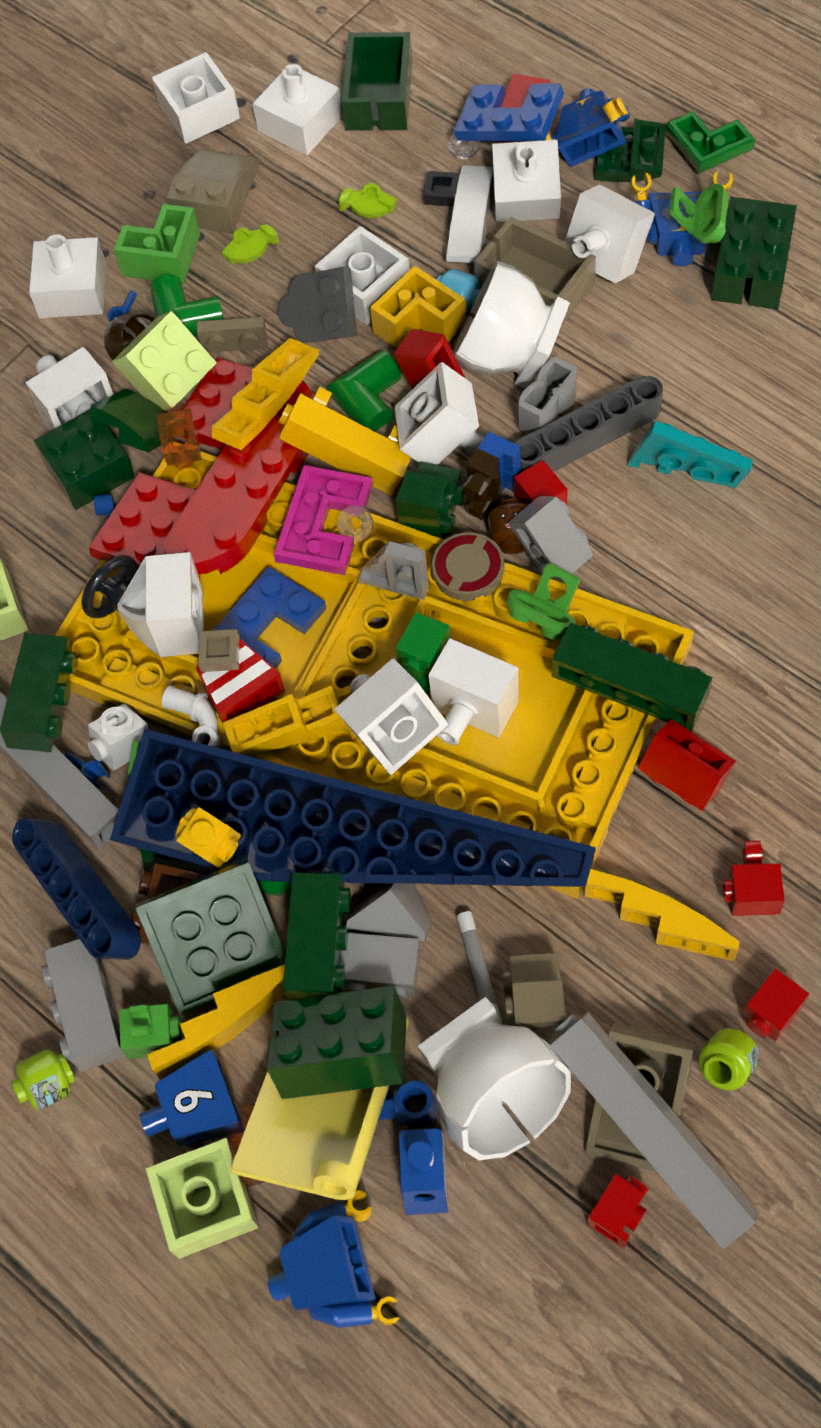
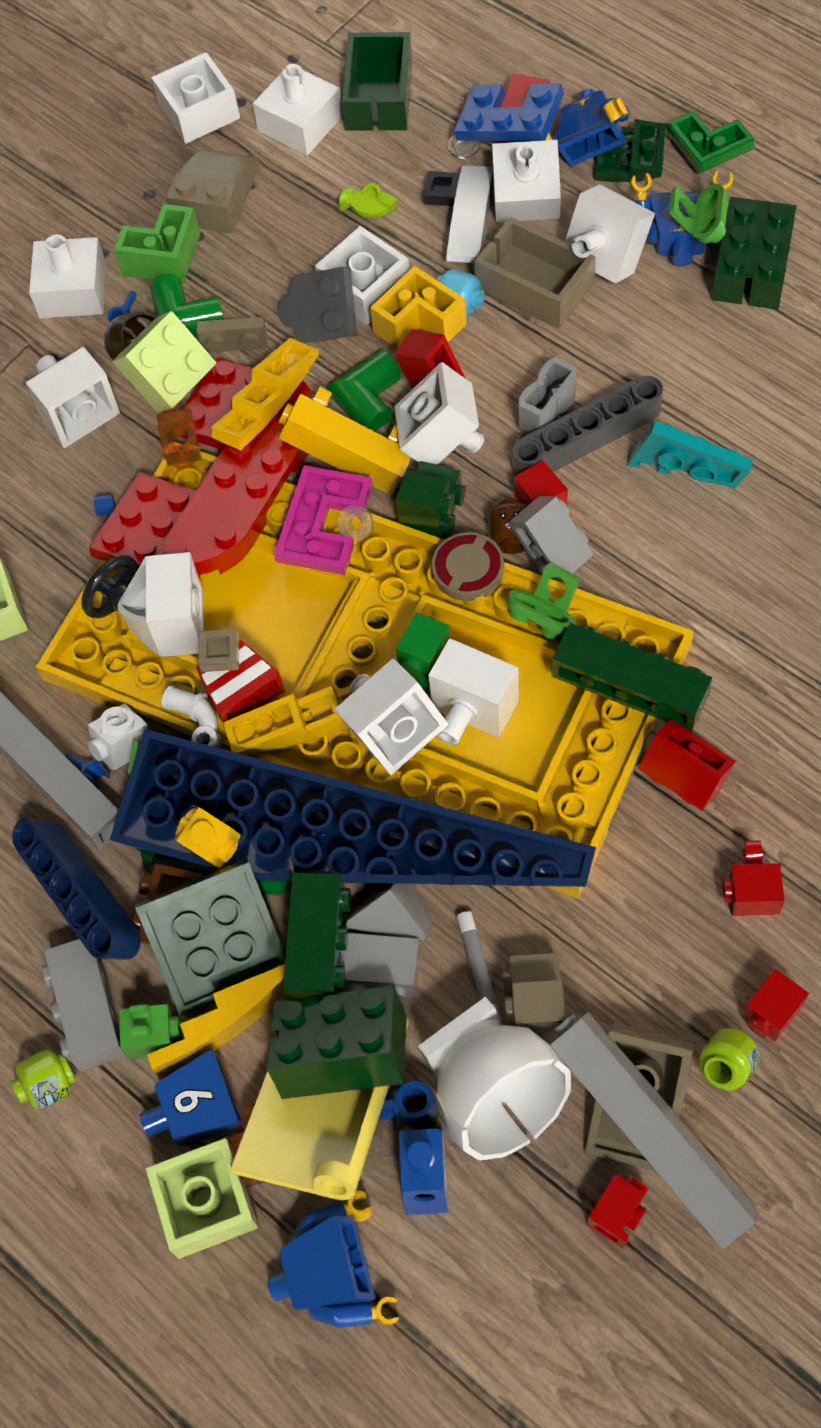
(38, 693): dark green brick -> none
(84, 459): dark green brick -> none
(132, 416): dark green slope -> none
(249, 245): lime piece -> none
(264, 601): blue plate -> none
(398, 569): light grey wing -> none
(489, 473): dark brown hips -> none
(510, 327): white plate -> none
(676, 923): yellow slope -> none

